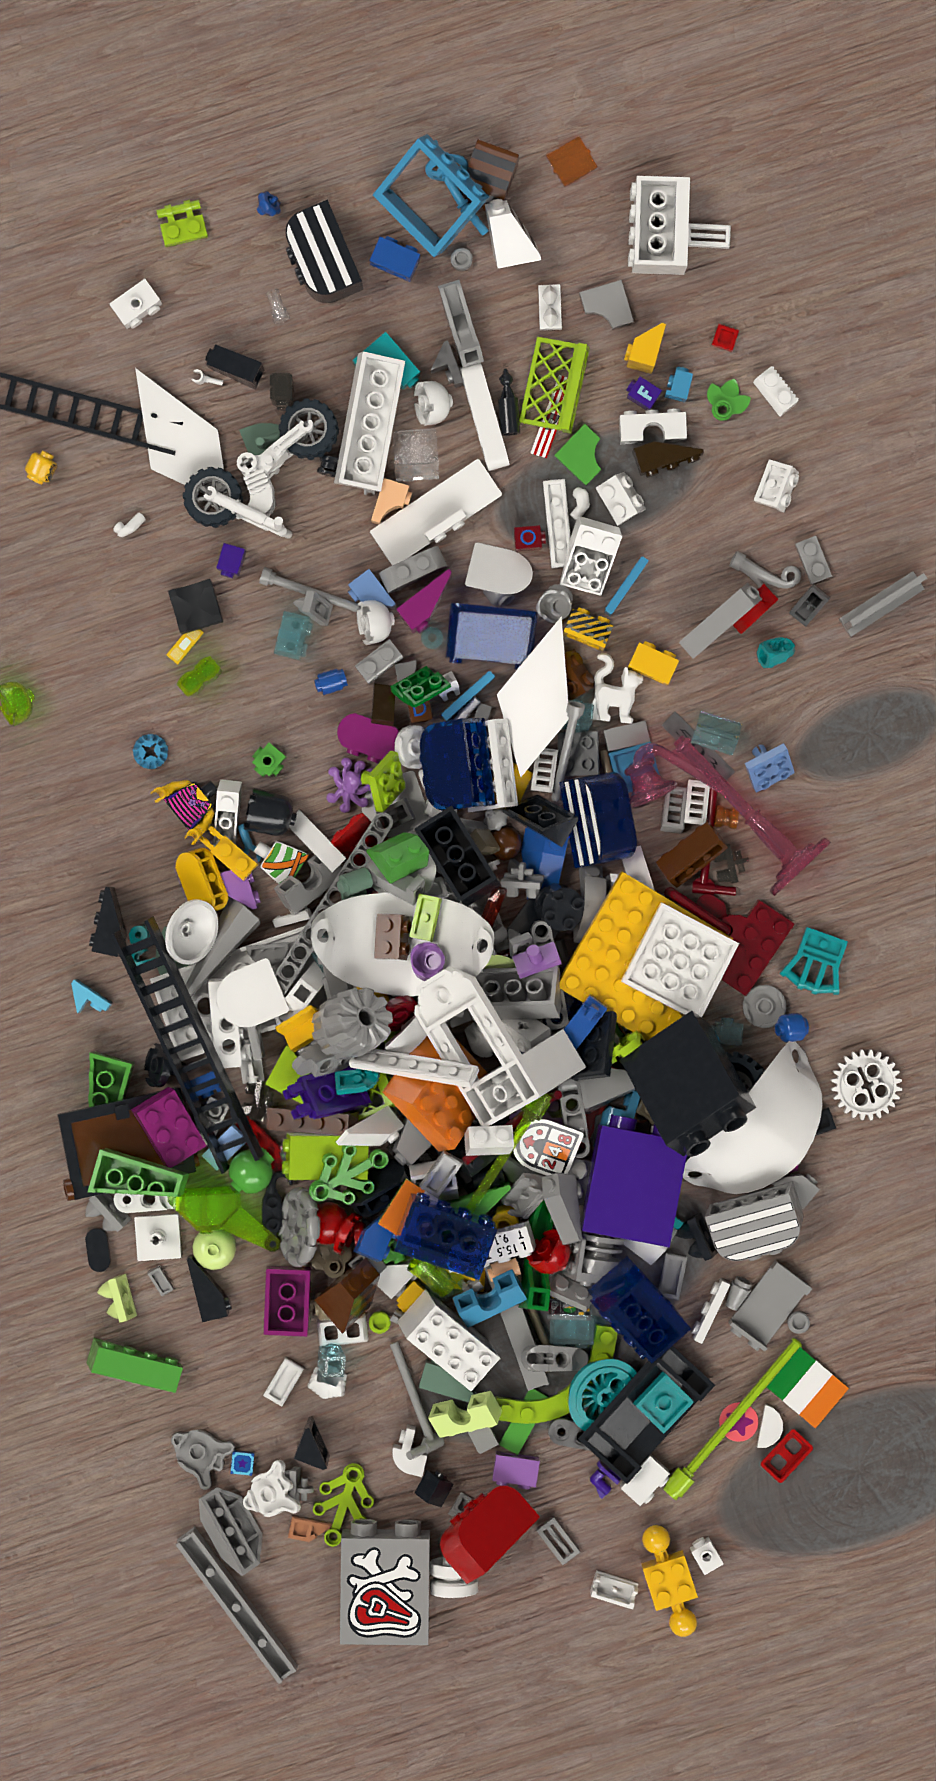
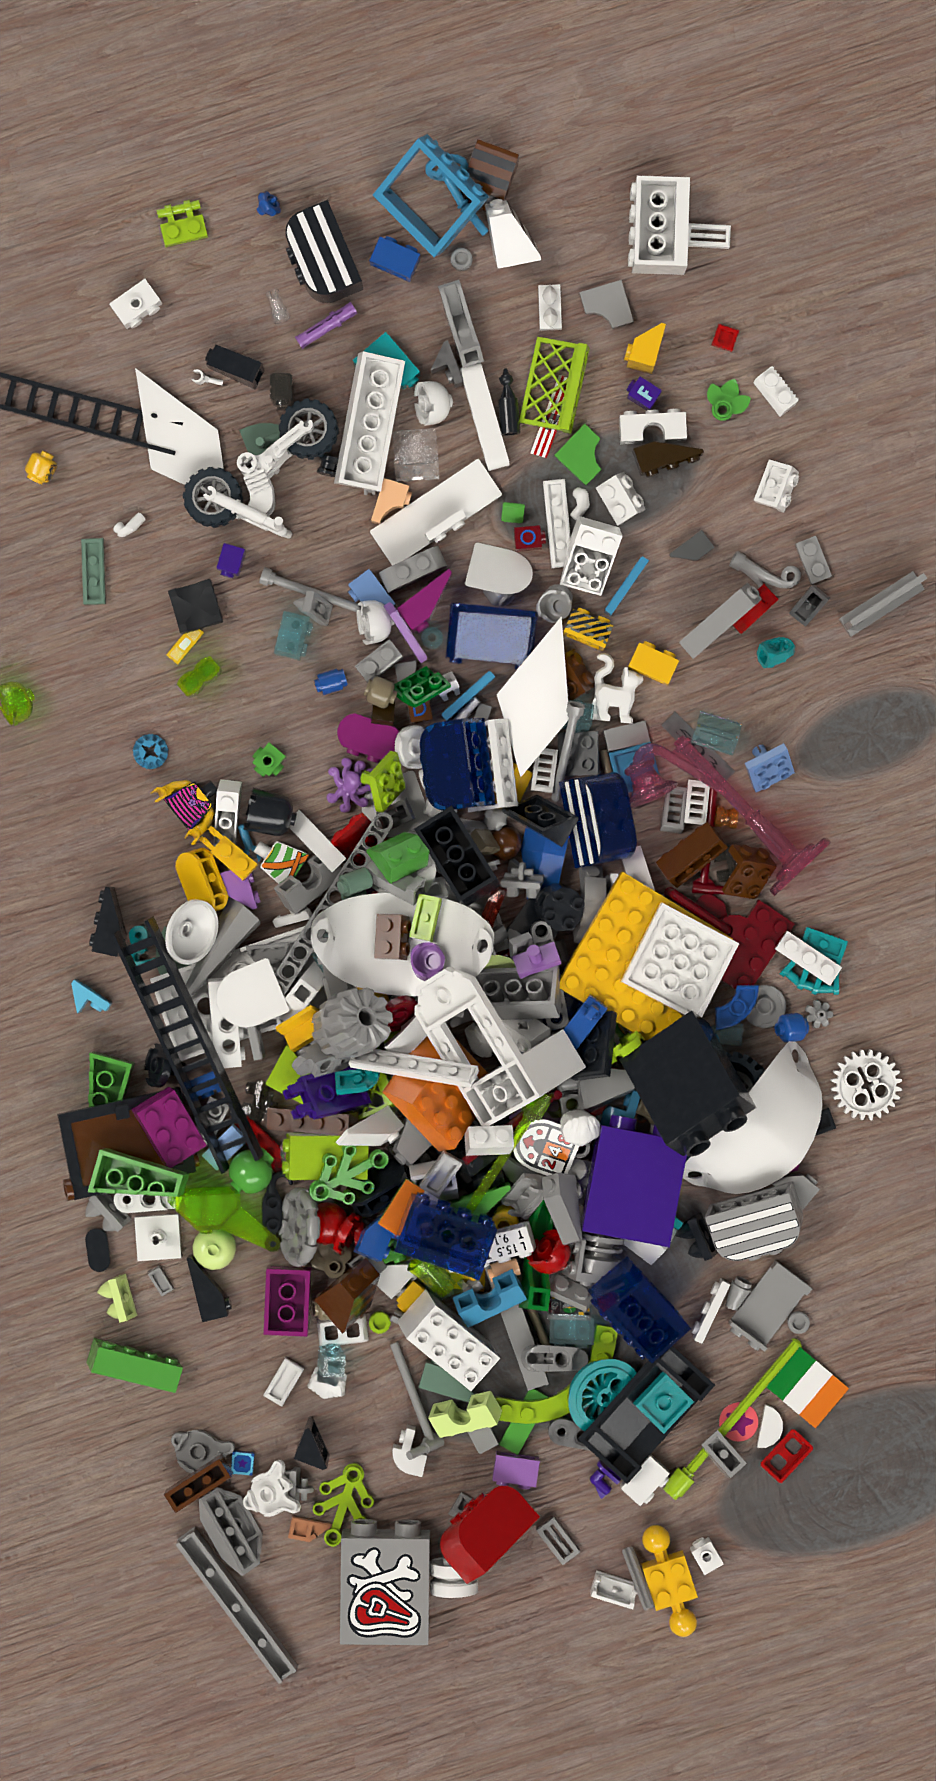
(93, 571): none -> sand green tile
(198, 1483): none -> reddish brown brick
(250, 1069): white hinge -> none
(332, 321): none -> medium lavender pin
(380, 692): none -> dark tan head
(405, 632): none -> medium lavender tile
(434, 1488): black brick -> none
(512, 512): none -> bright green slope
(571, 161): clear orange piece -> none
(579, 1127): none -> white hair
(638, 1578): none -> light grey axle
(672, 1275): light grey tile -> none
(679, 385): dark azure brick -> none
(693, 548): none -> dark grey tile
(723, 1454): none -> light grey slope
(737, 1008): none -> blue tile
(751, 873): none -> reddish brown bracket
(808, 958): none -> white plate
(815, 1011): none -> light grey plant

